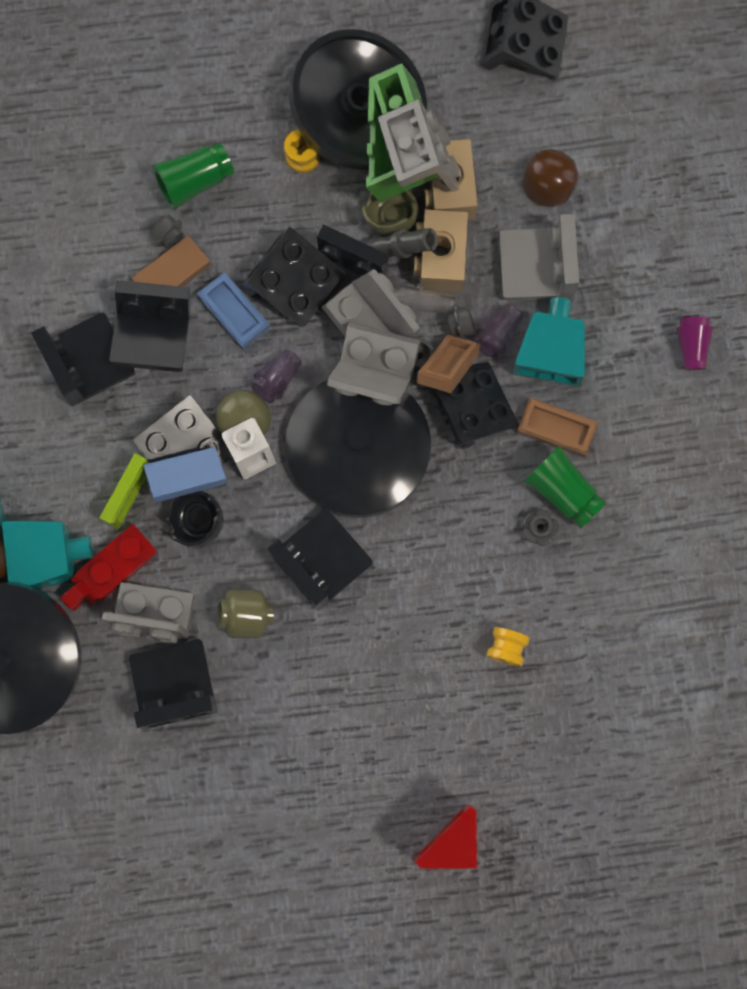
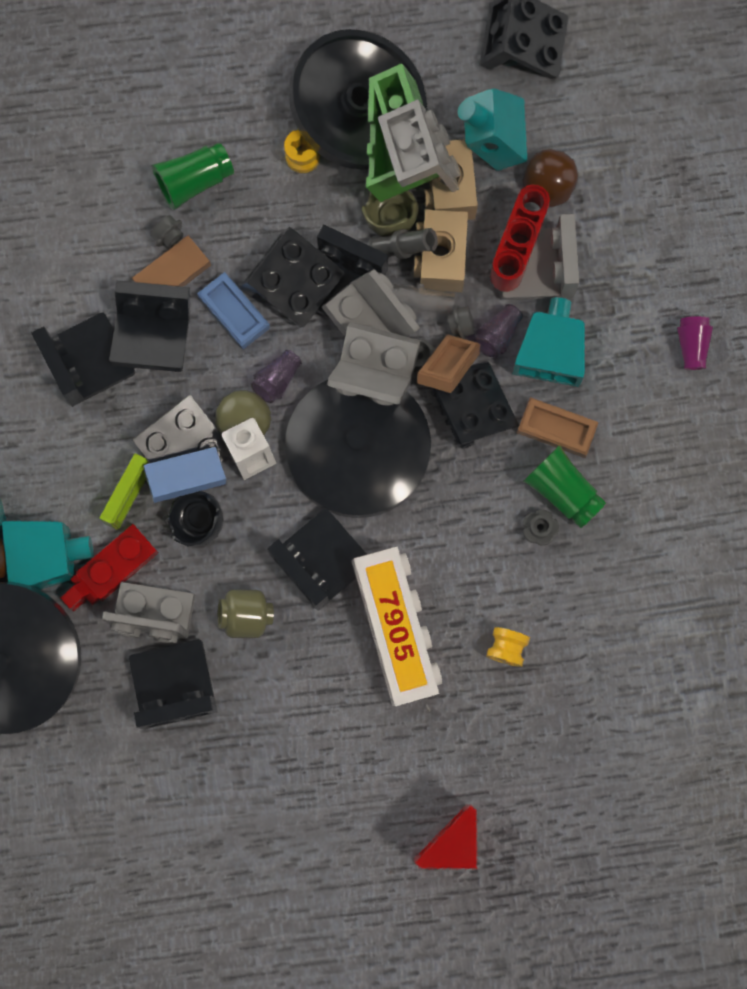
(395, 626): none -> brick
(495, 127): none -> teal torso
(520, 222): none -> red beam

